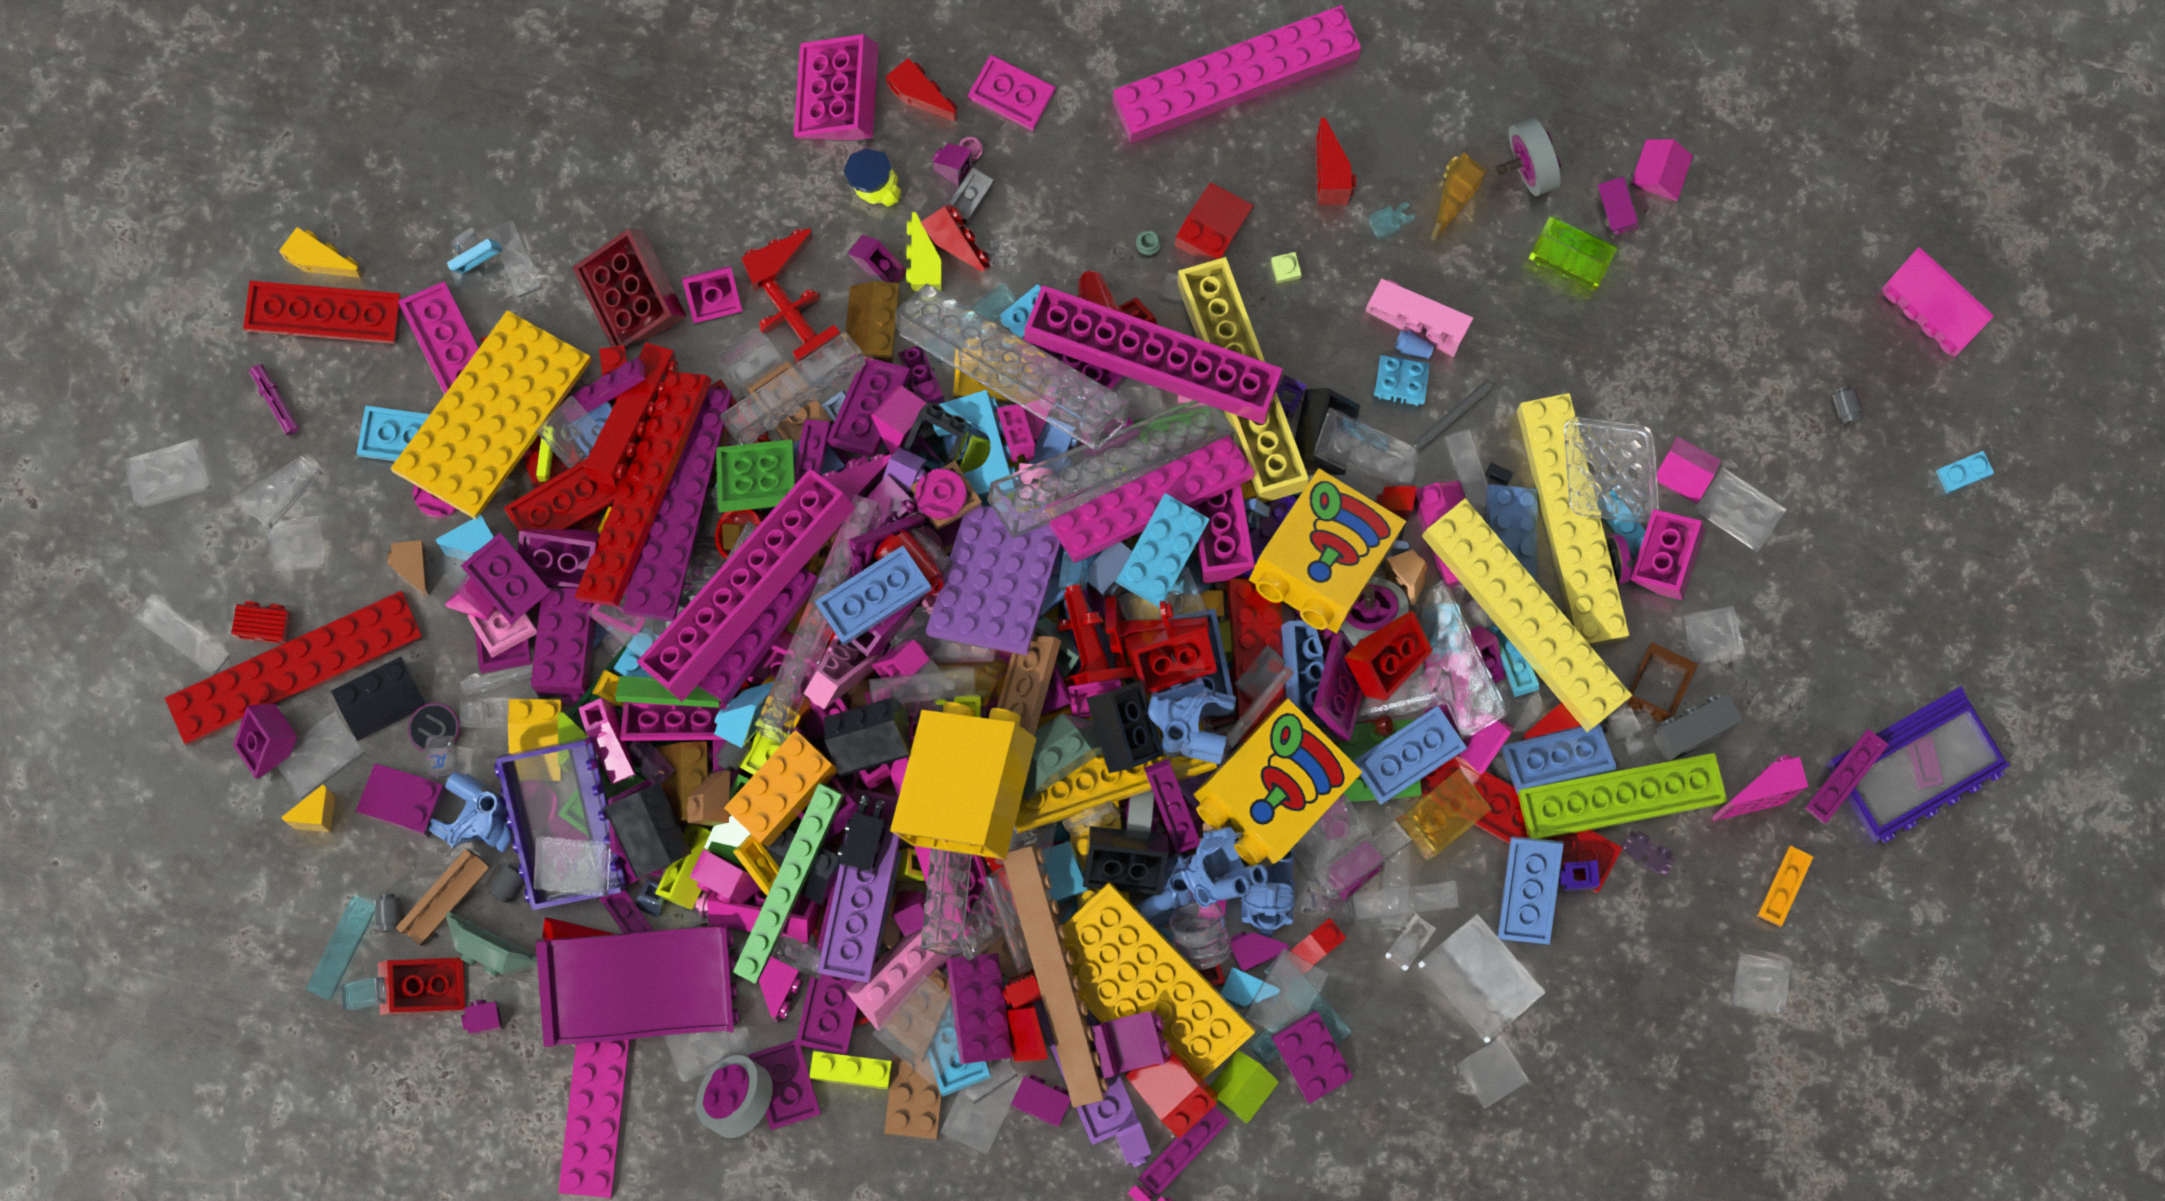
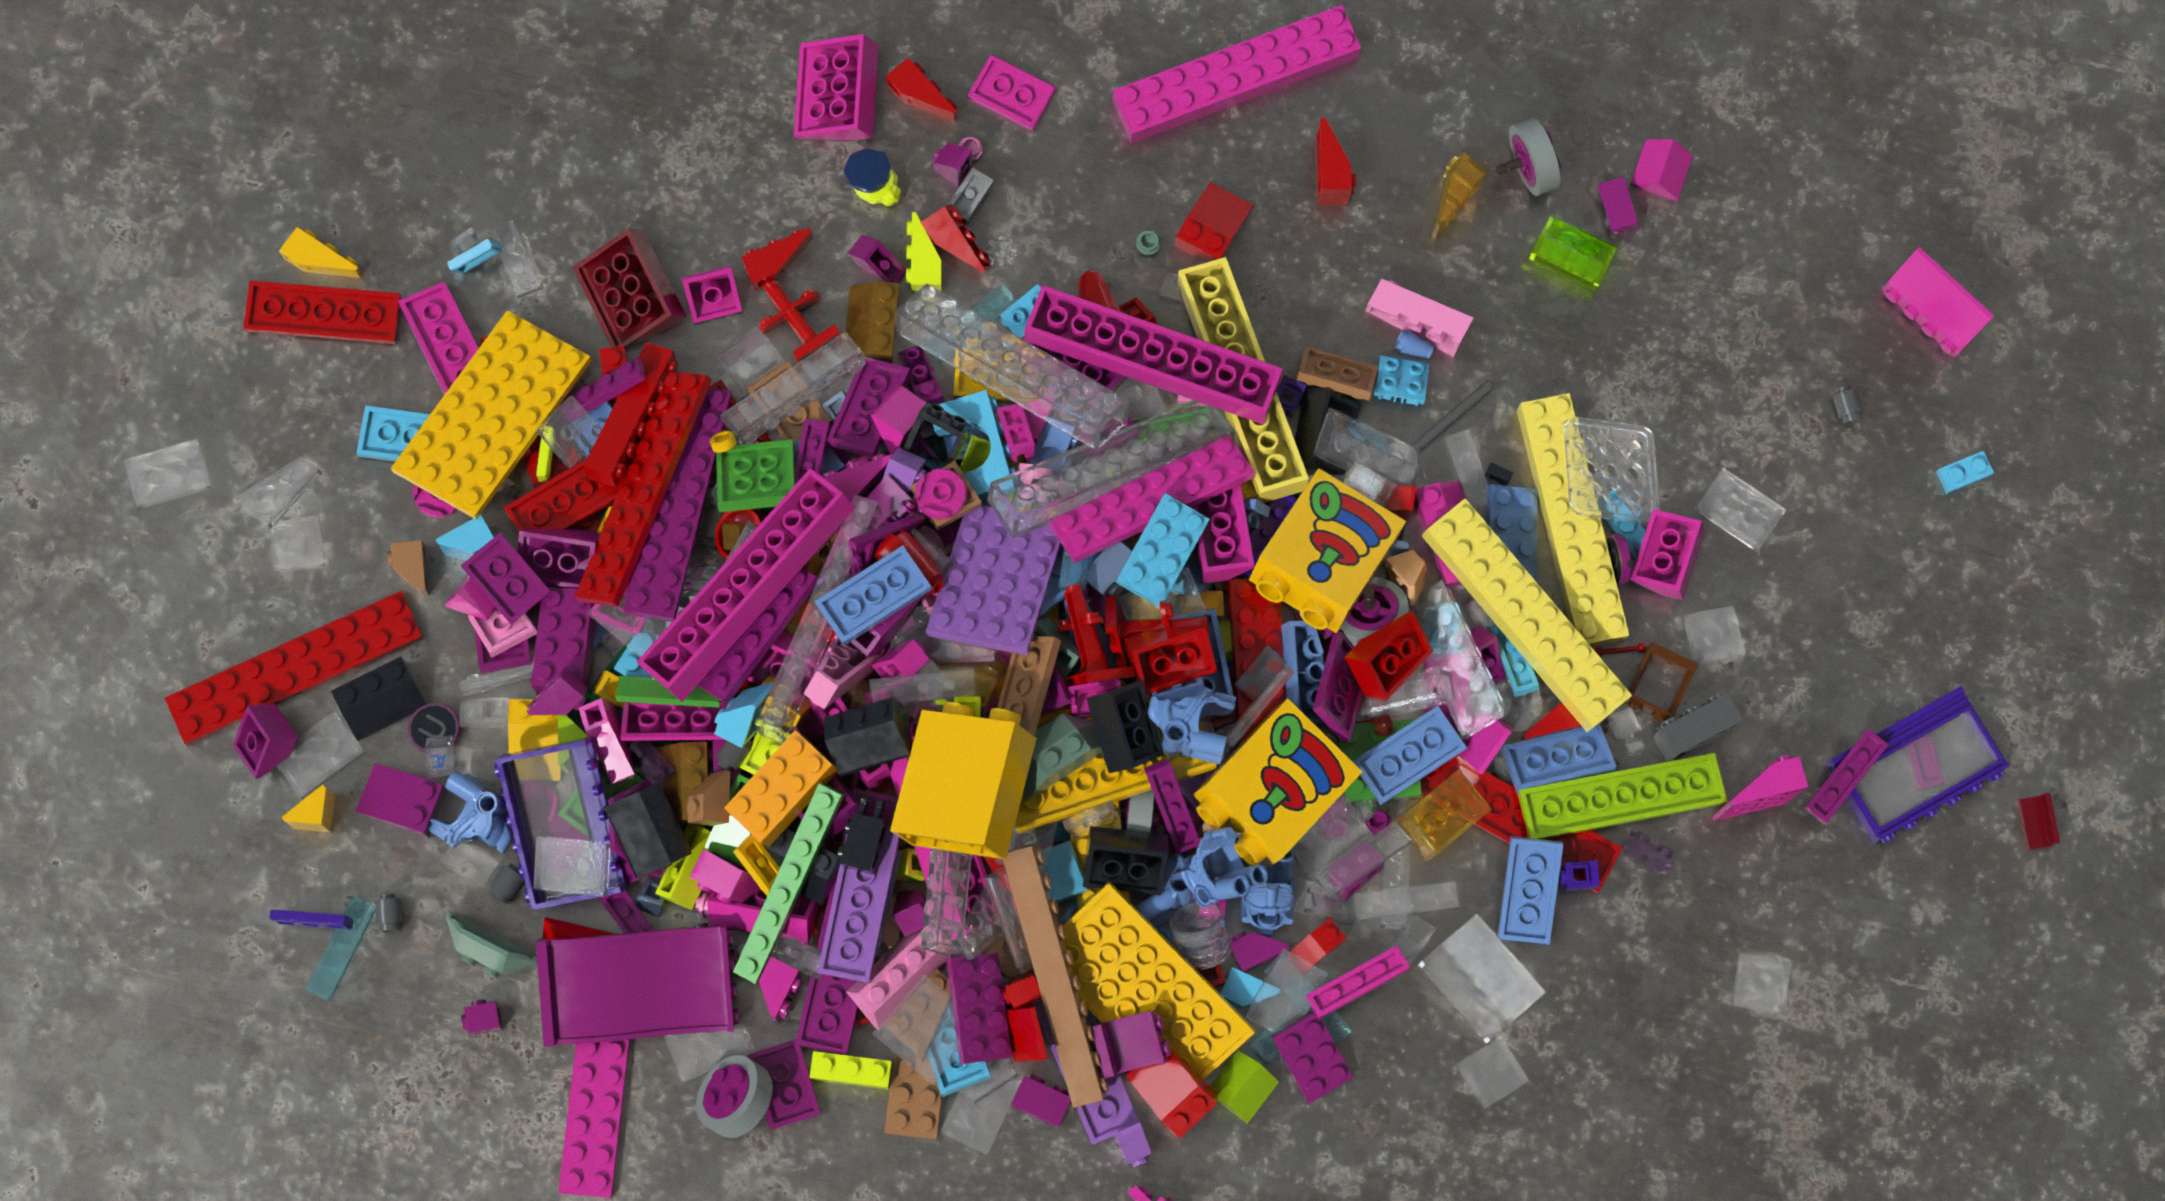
(181, 636): clear tile -> none
(261, 622): red brick -> none
(269, 391): magenta pin -> none
(311, 919): none -> dark purple tile
(363, 993): clear light blue tile -> none
(422, 985): red slope -> none
(443, 896): medium nougat fence -> none
(559, 696): none -> magenta slope
(723, 441): none -> yellow tile
(1182, 1152): magenta plate -> none
(1286, 267): yellowish green plate -> none
(1337, 373): none -> medium nougat plate
(1357, 982): none -> dark pink plate
(1365, 809): none -> clear hinge
(1370, 484): none -> clear slope
(1378, 821): none -> magenta plate
(1388, 222): clear light blue plate -> none
(1641, 647): none -> red hinge
(1687, 470): dark pink slope -> none
(1785, 886): light orange plate -> none
(2038, 822): none -> dark red panel

